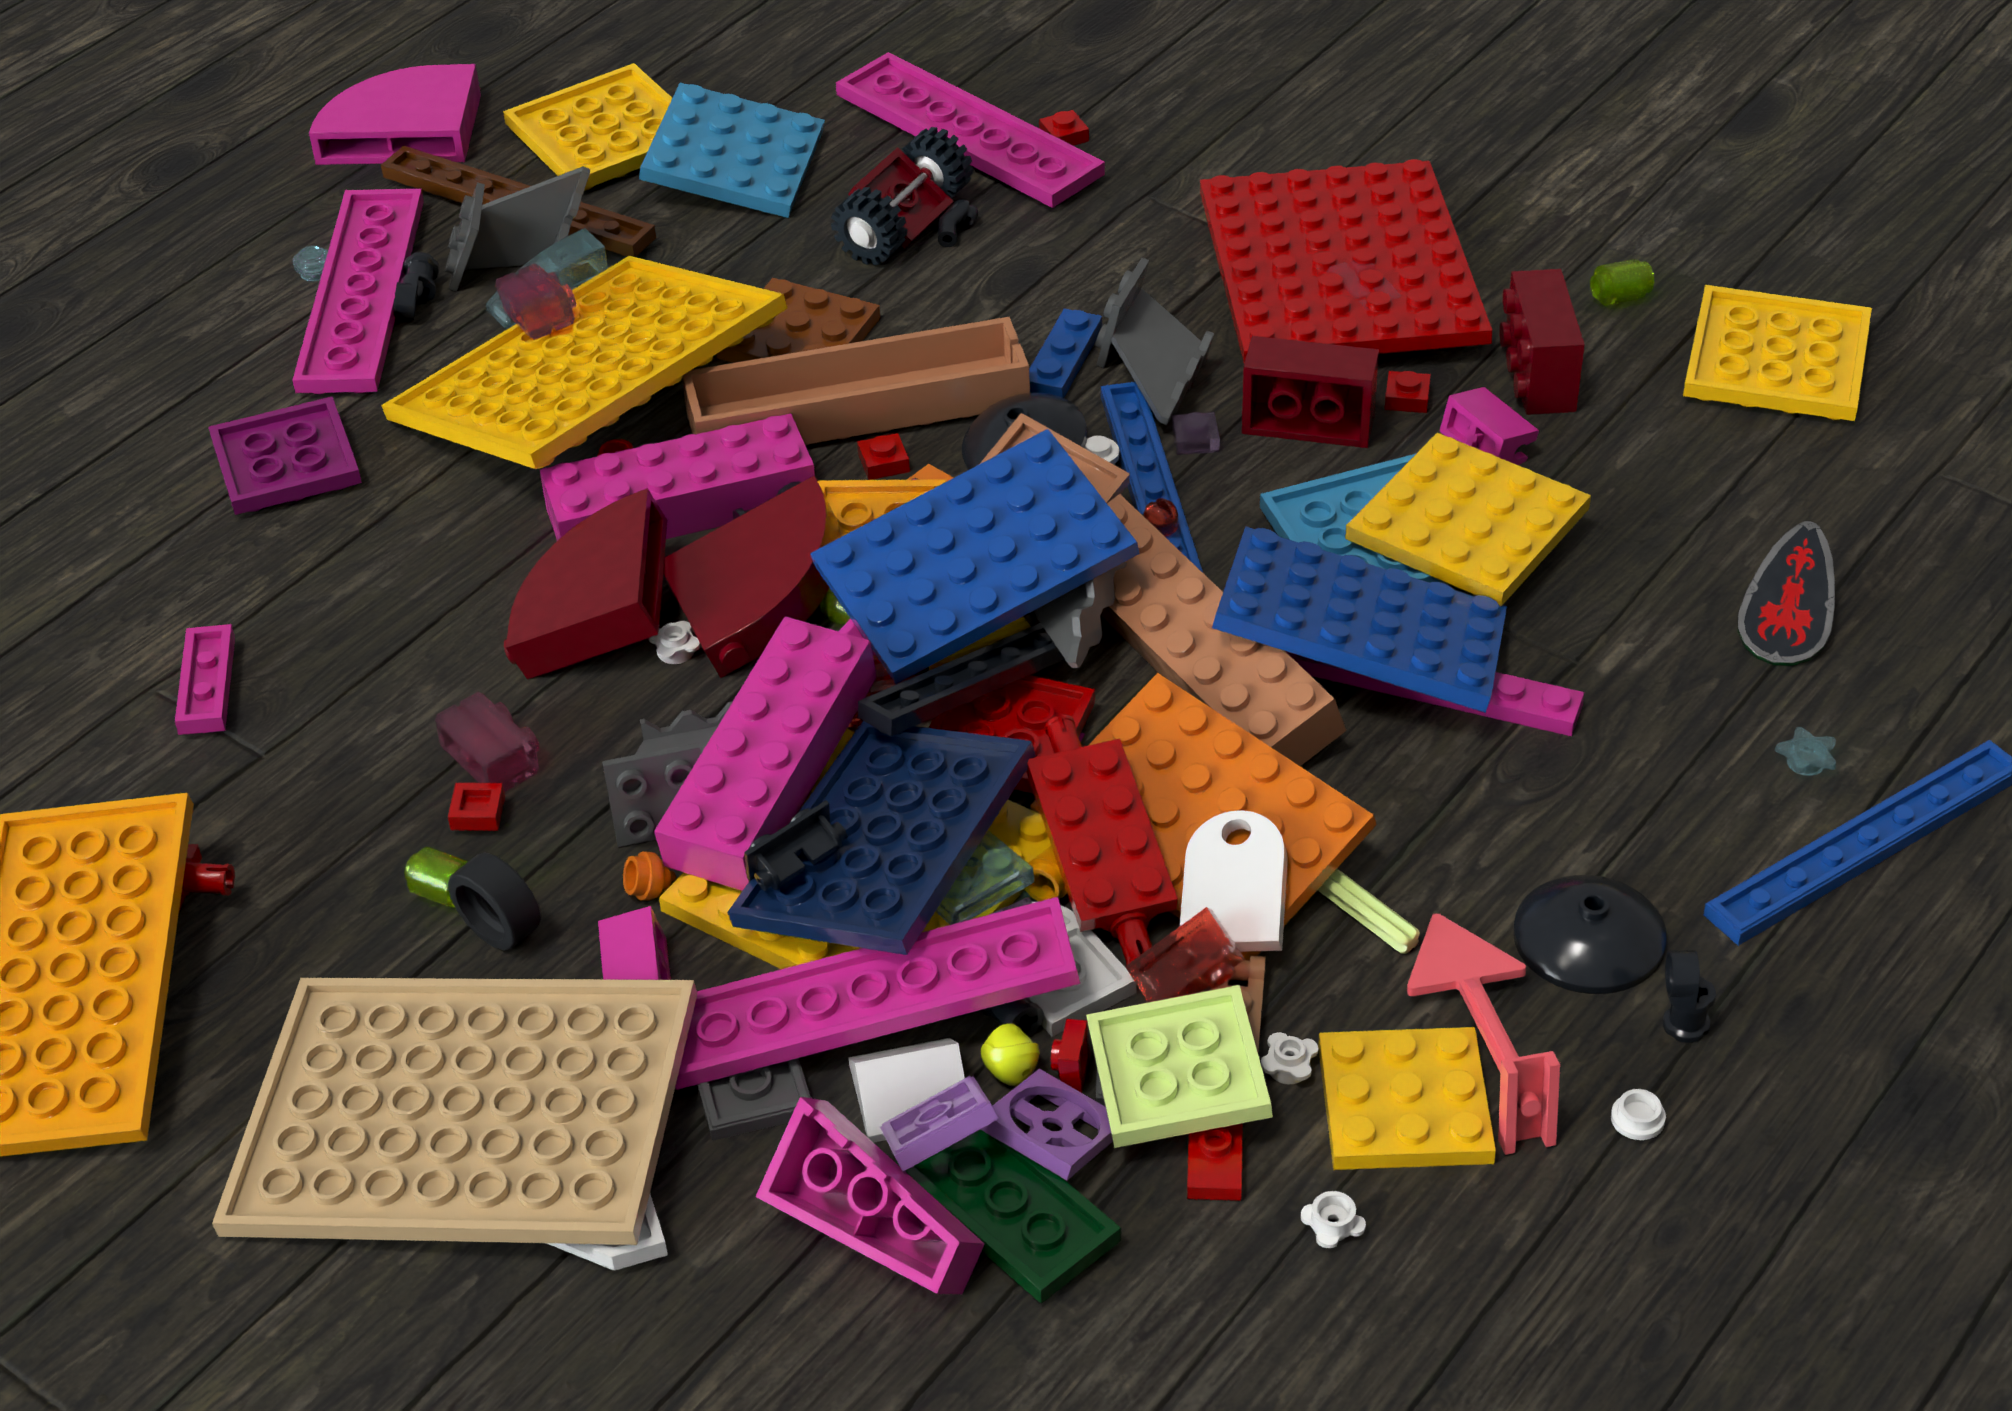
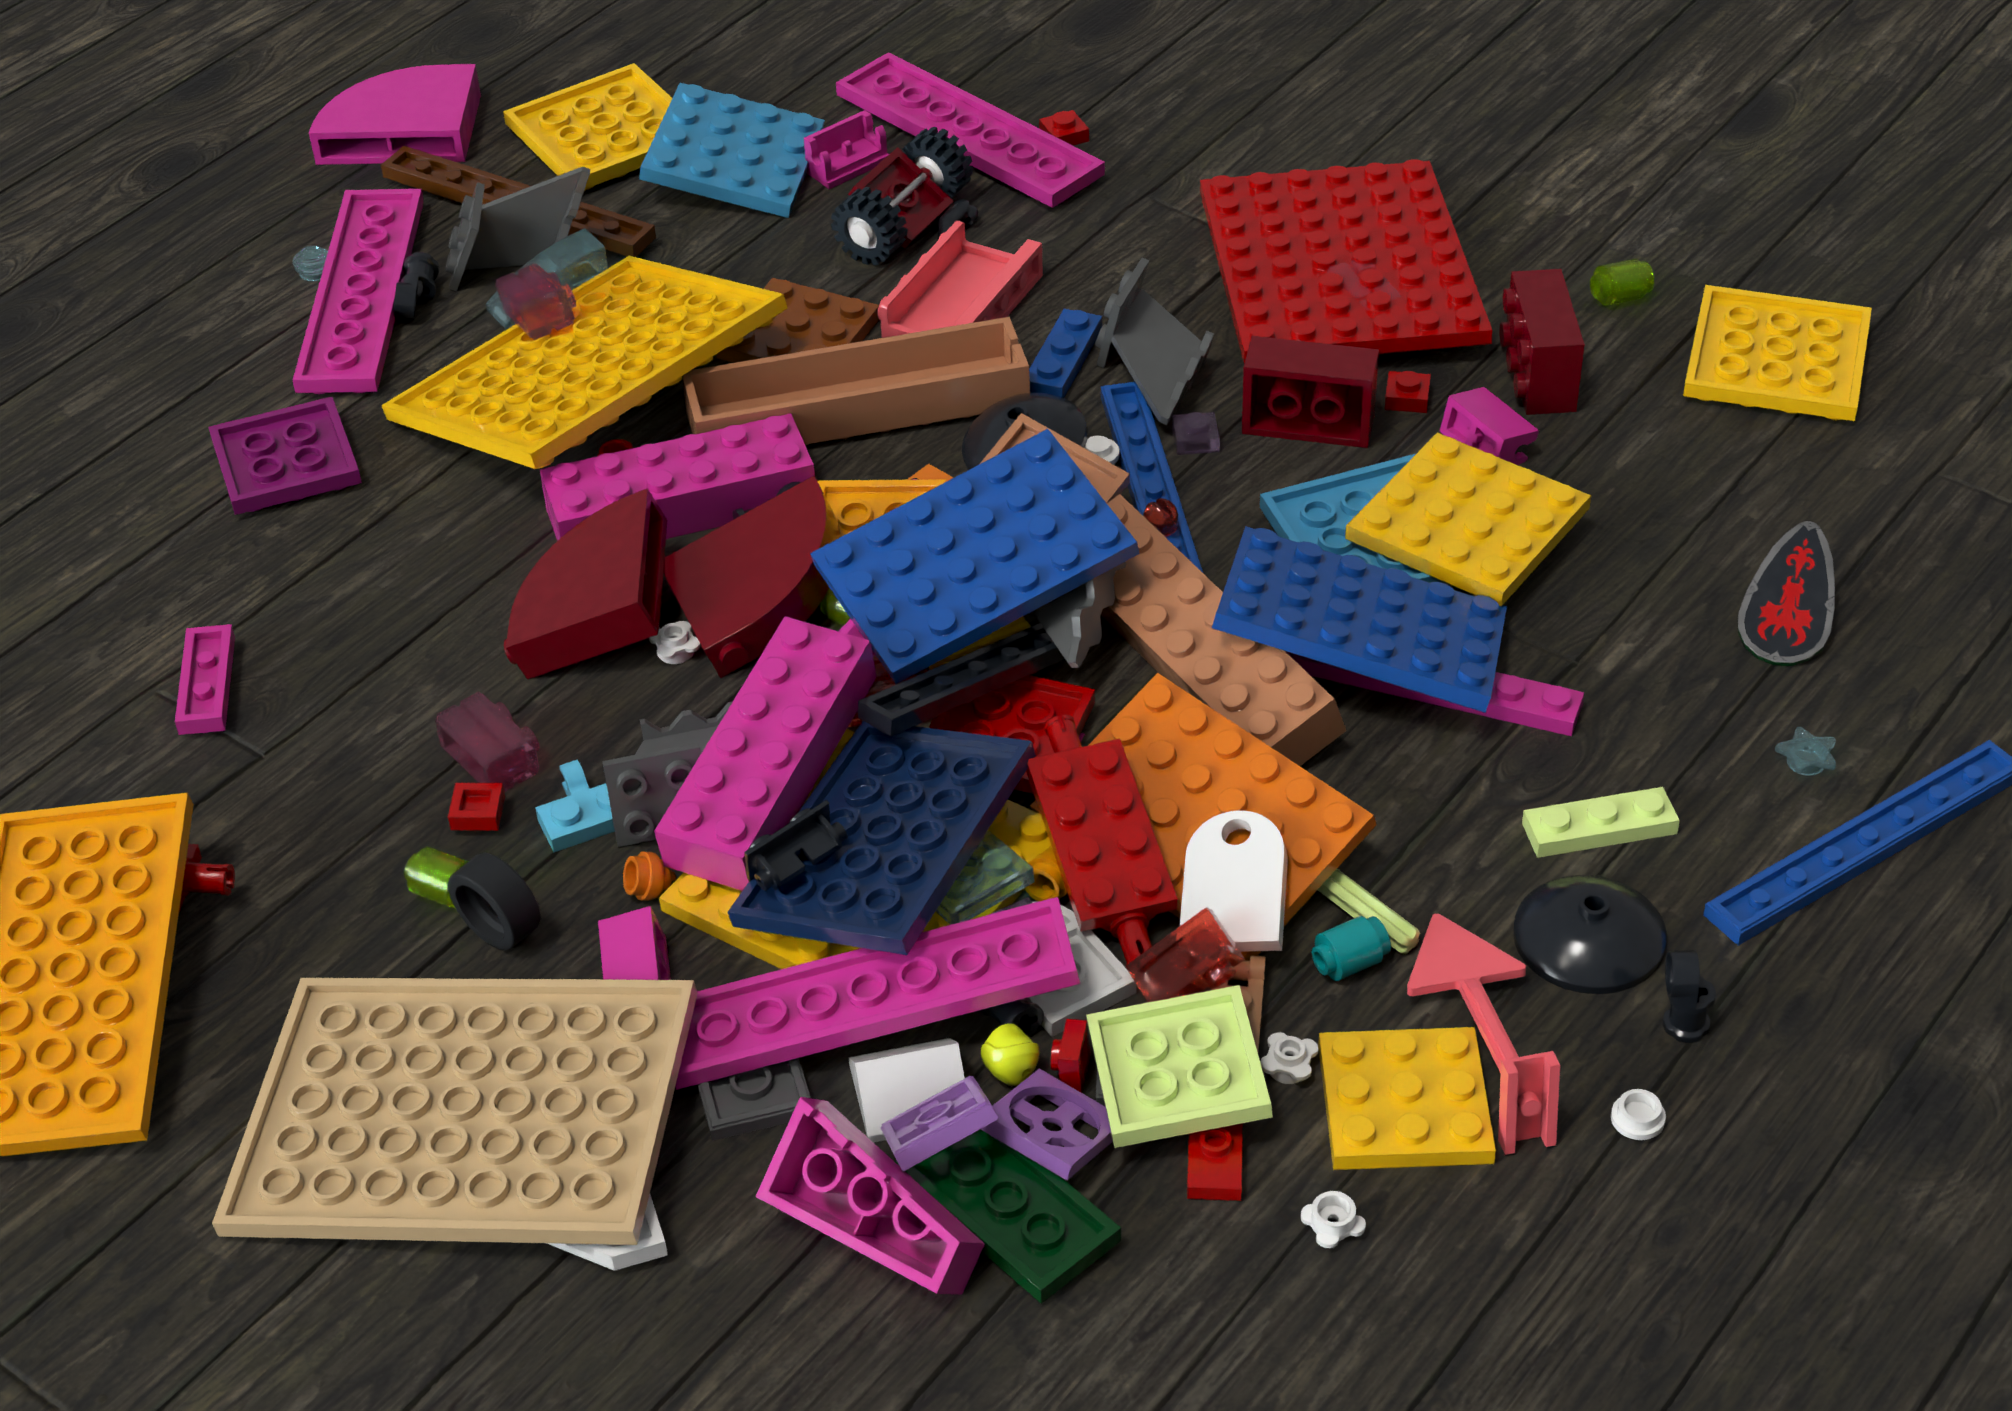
(578, 816): none -> medium azure plate
(845, 150): none -> dark pink hinge
(883, 456): red plate -> none
(960, 285): none -> coral panel
(1350, 947): none -> teal brick
(1600, 822): none -> yellowish green plate

